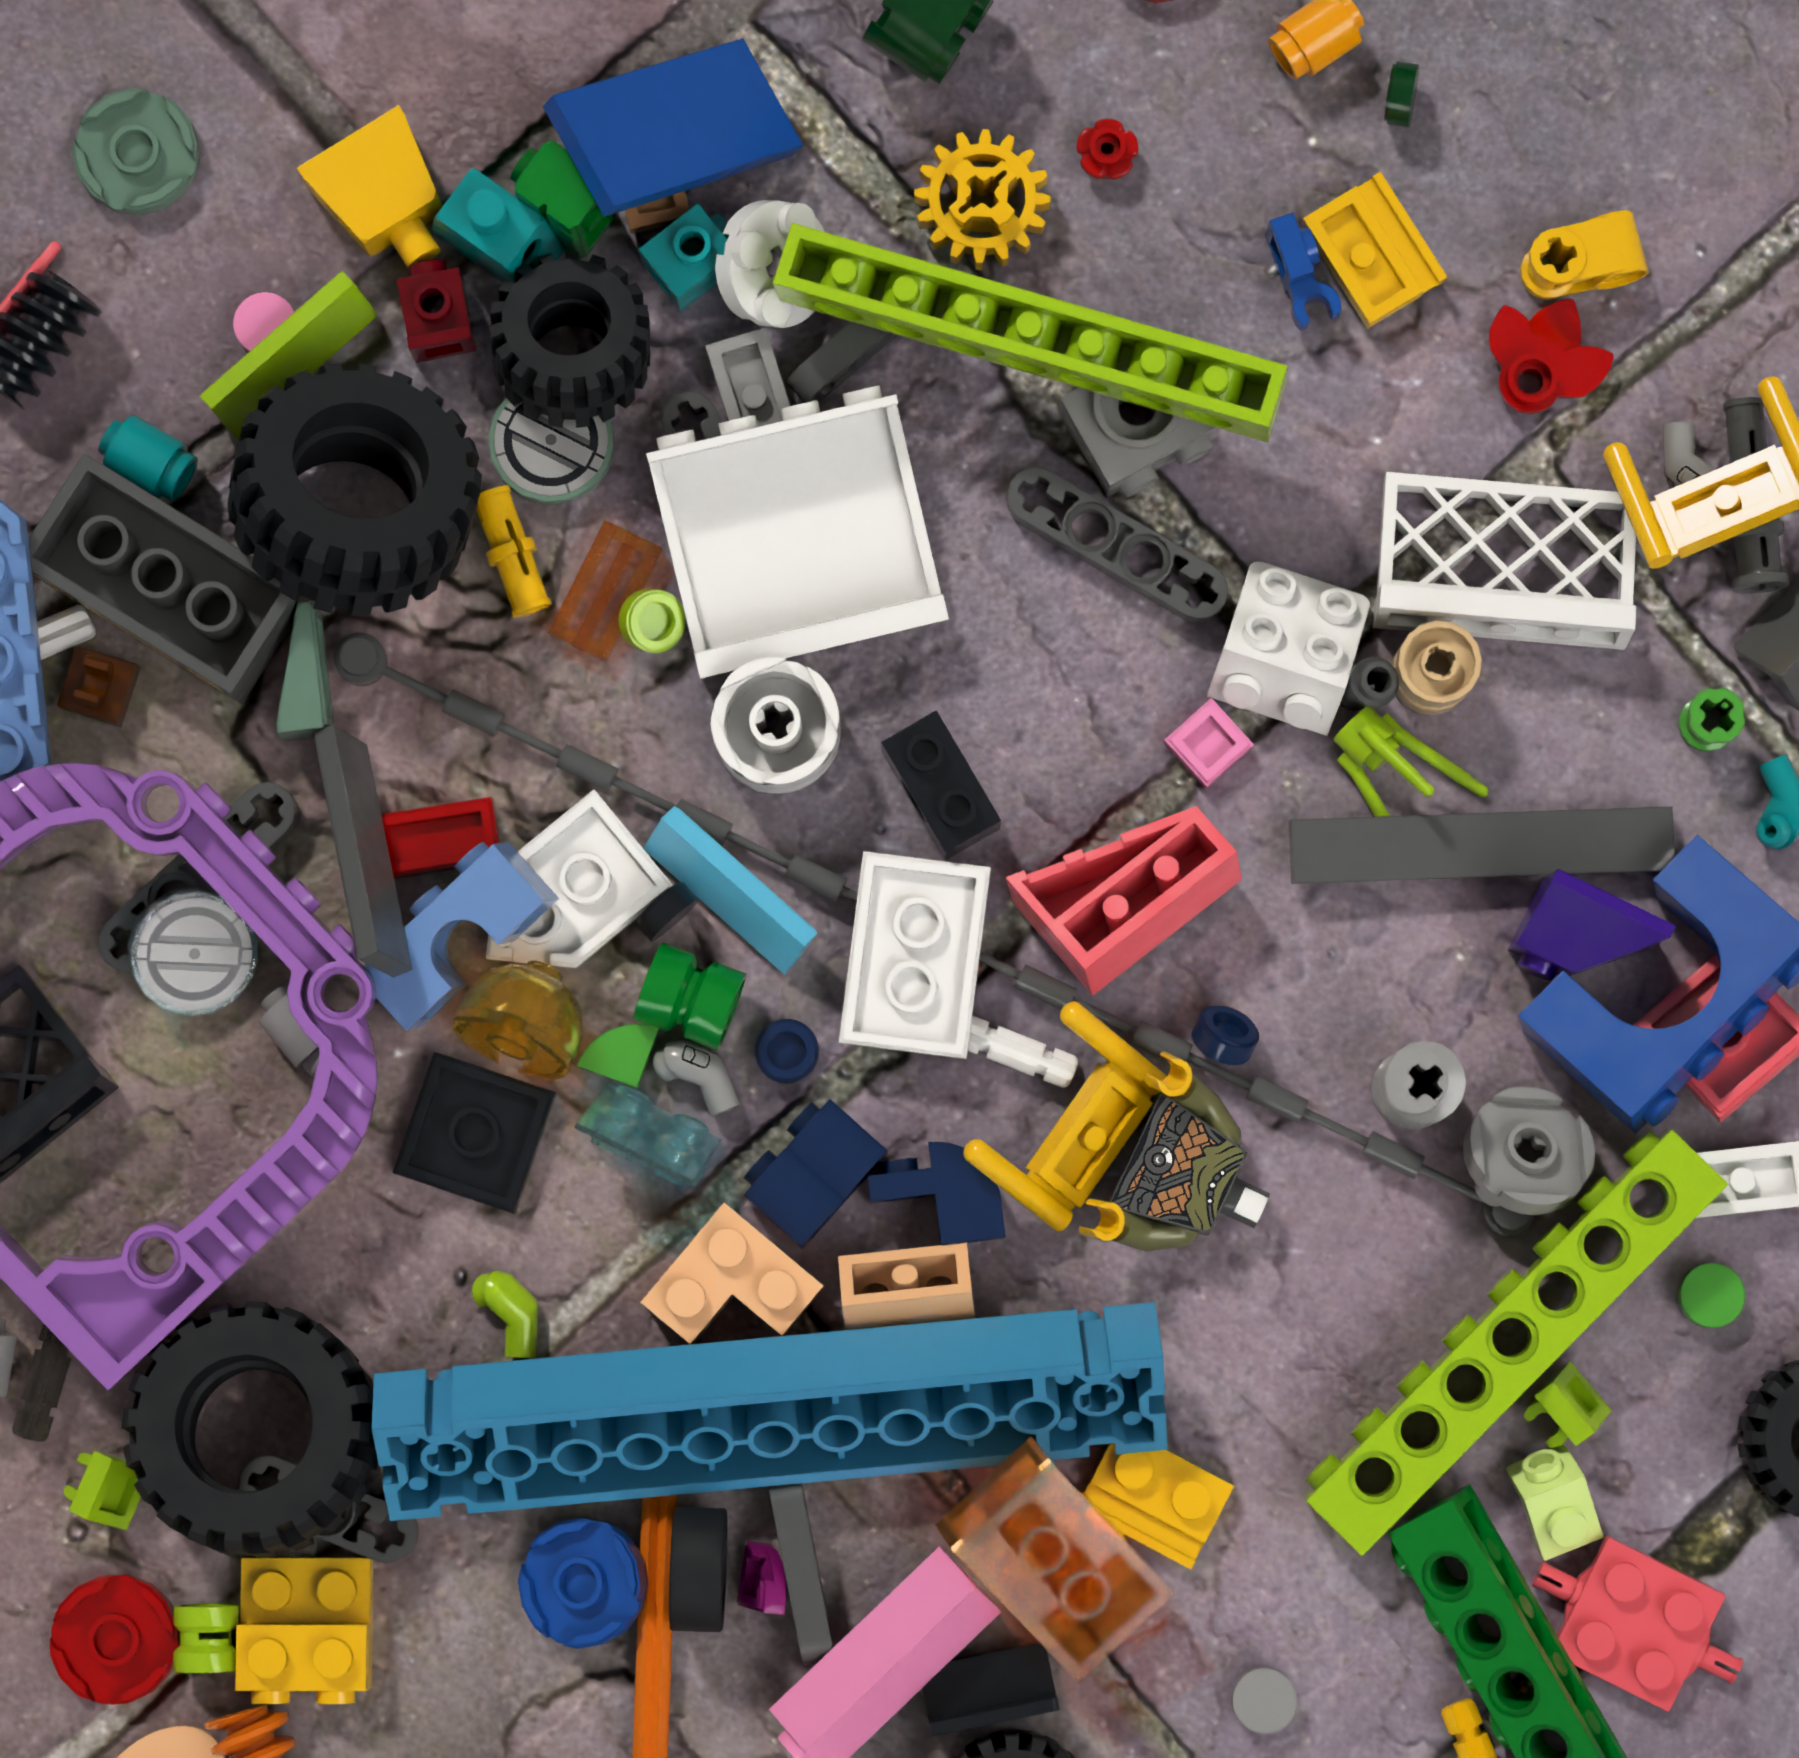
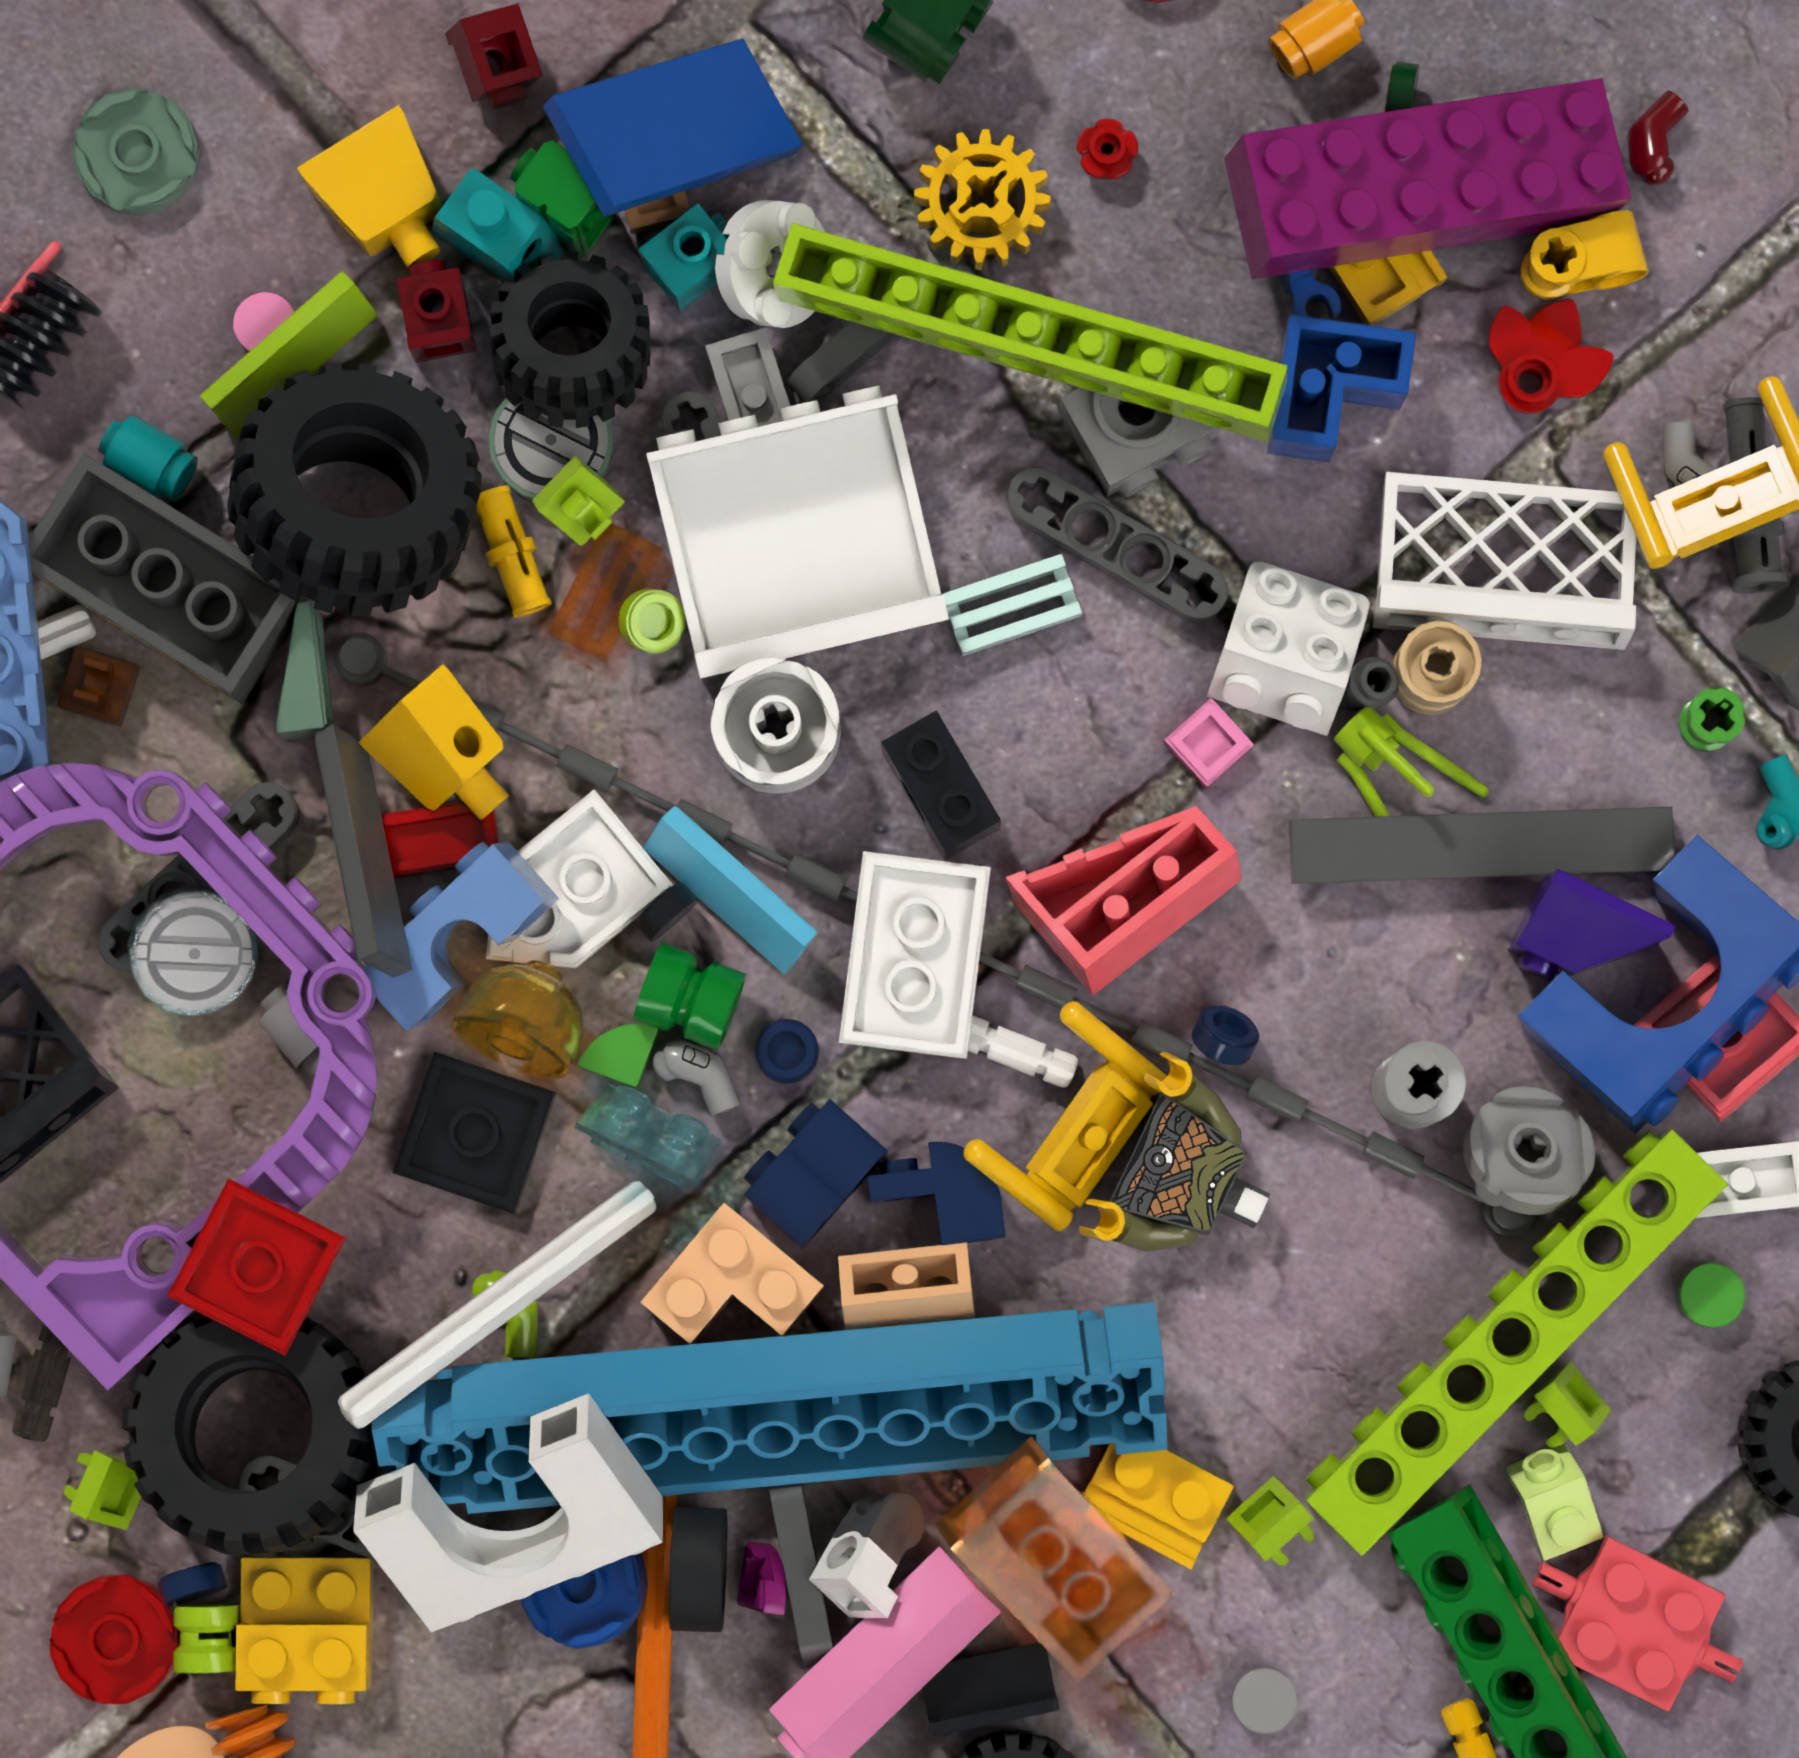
(192, 1583): none -> dark blue tile
(256, 1267): none -> red tile
(439, 746): none -> yellow torso
(462, 1570): none -> white arch
(496, 1305): none -> white axle
(504, 37): none -> dark red brick
(579, 501): none -> lime tile
(867, 1552): none -> leg
(1062, 587): none -> light aqua tile
(1271, 1520): none -> lime tile
(1330, 366): none -> blue brick
(1425, 178): none -> magenta brick
(1648, 139): none -> dark red arm

